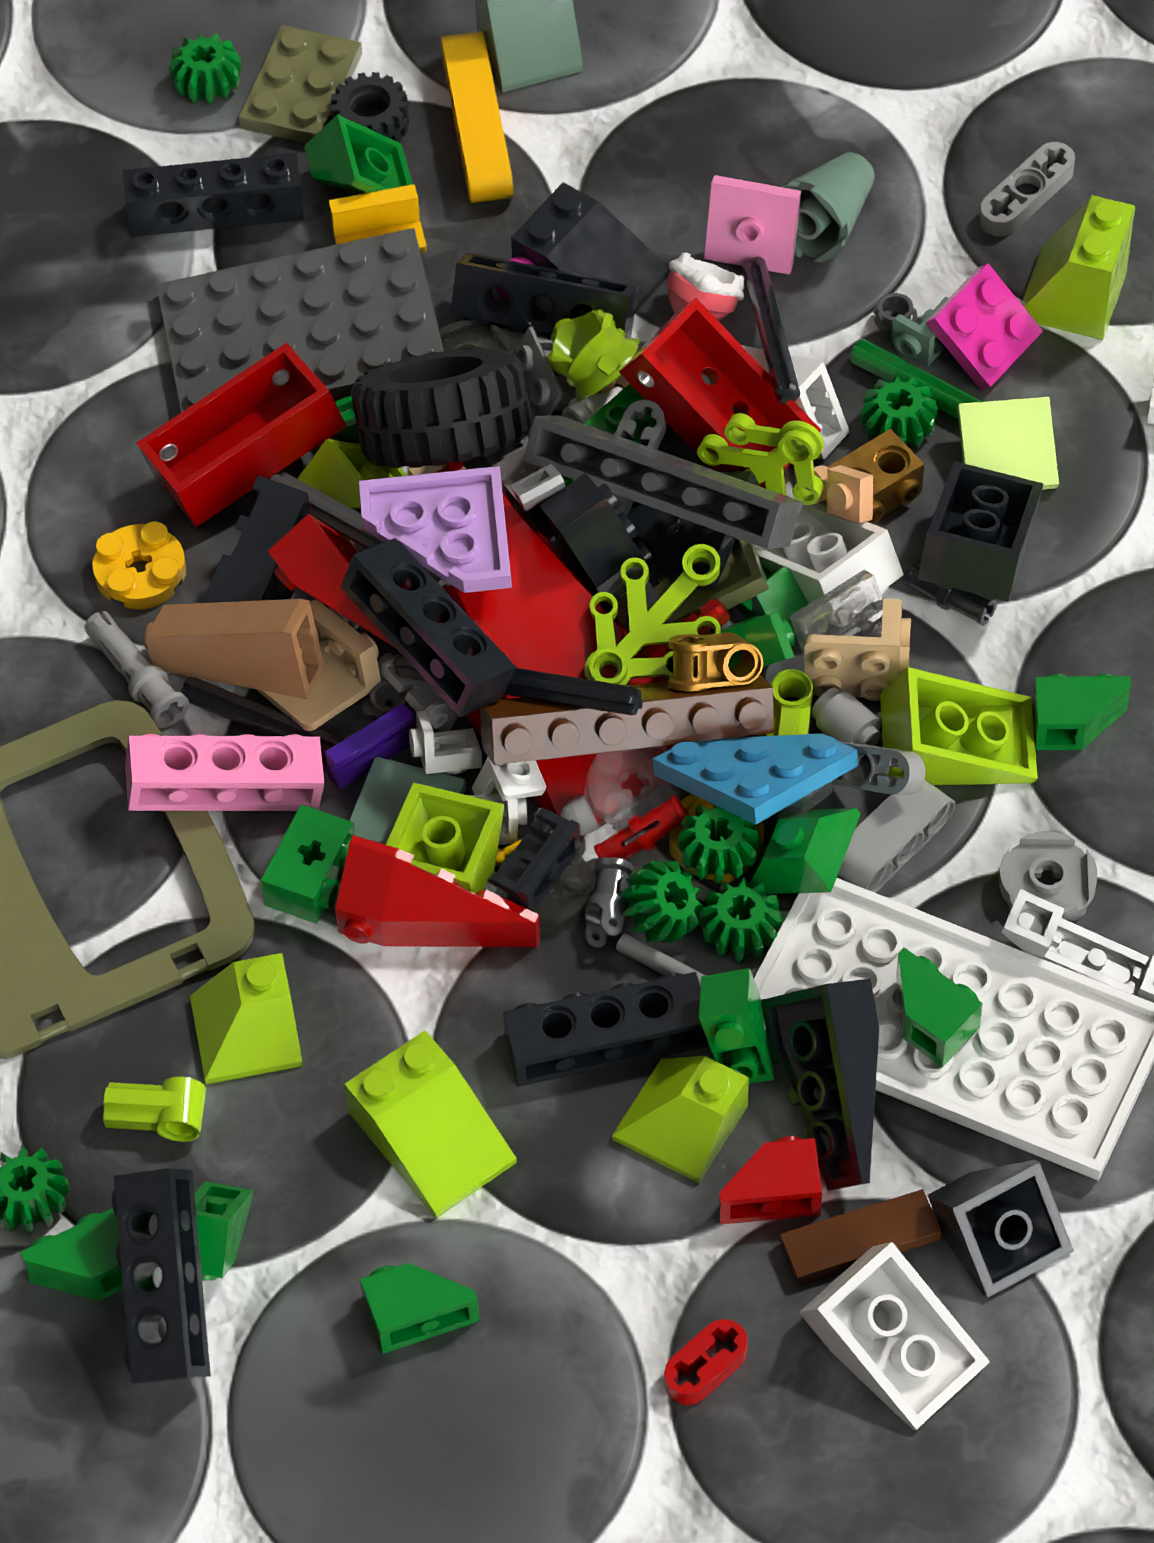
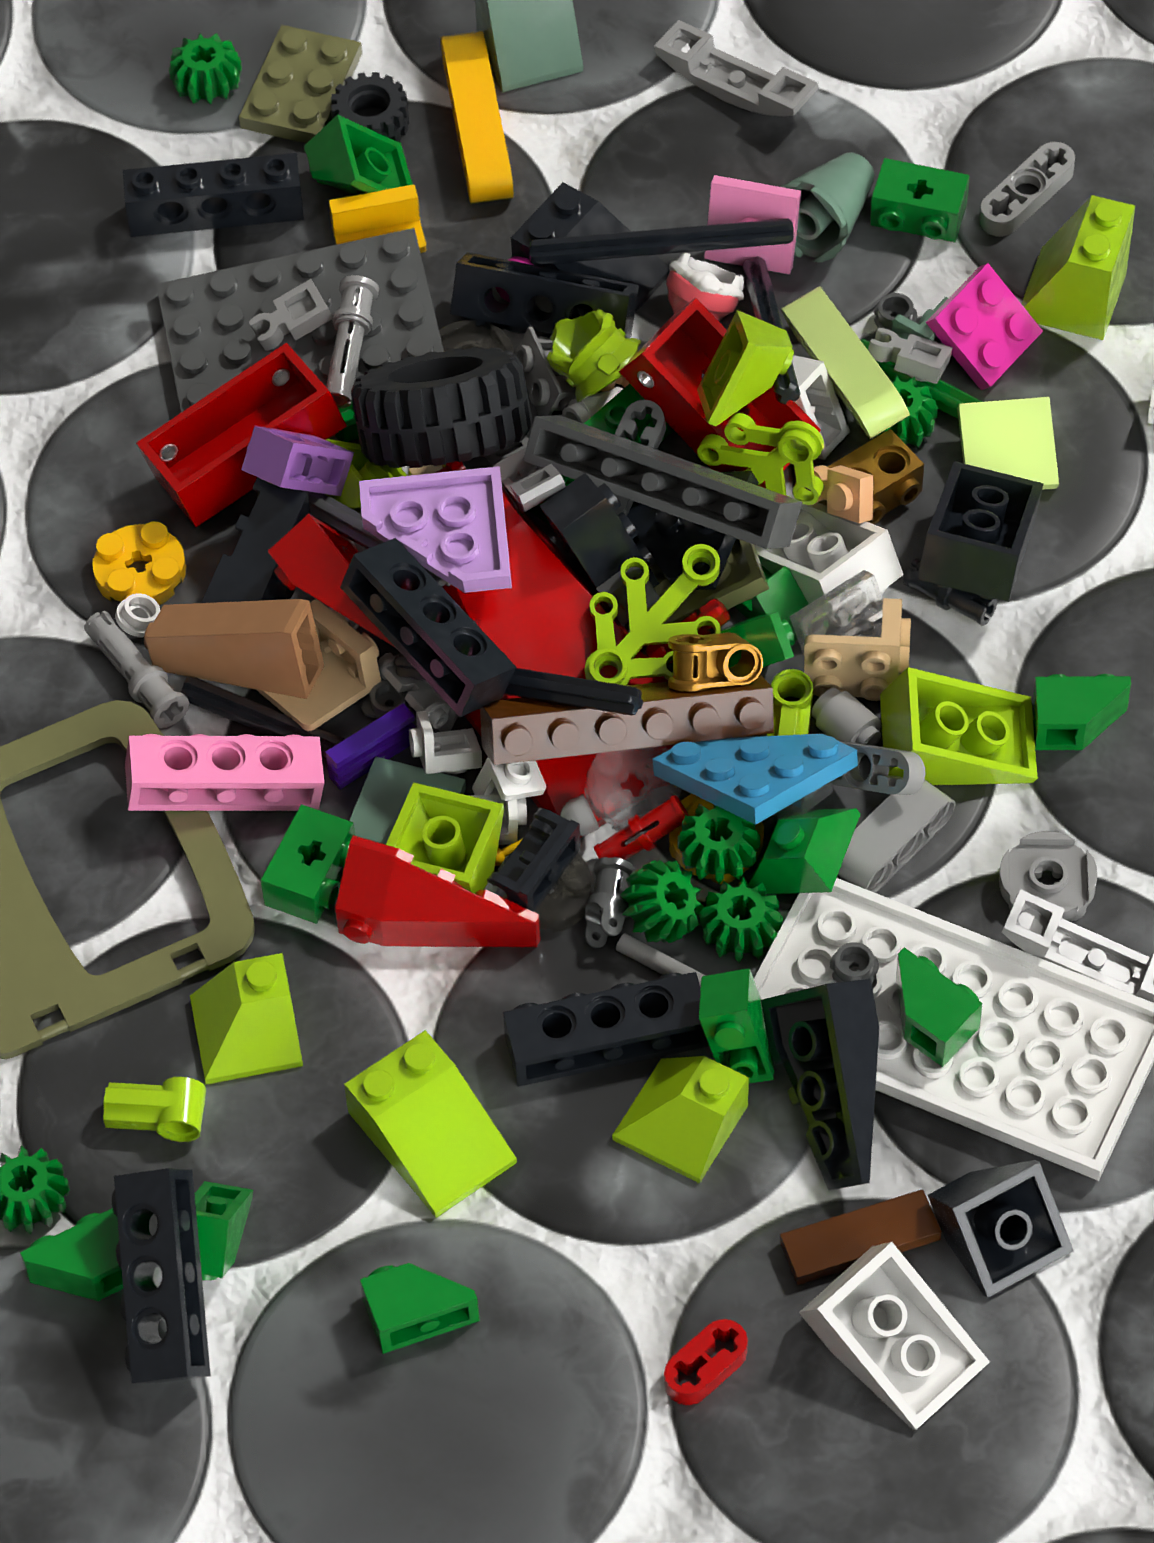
(136, 613): none -> white plate
(296, 313): none -> light grey plate
(297, 461): none -> medium lavender brick
(341, 383): none -> light grey pin
(661, 241): none -> black axle
(732, 79): none -> light grey slope
(743, 366): none -> lime slope
(774, 1184): red slope -> none
(849, 364): none -> yellowish green beam
(853, 955): none -> dark grey plate
(913, 356): none -> light grey plate
(919, 200): none -> green brick

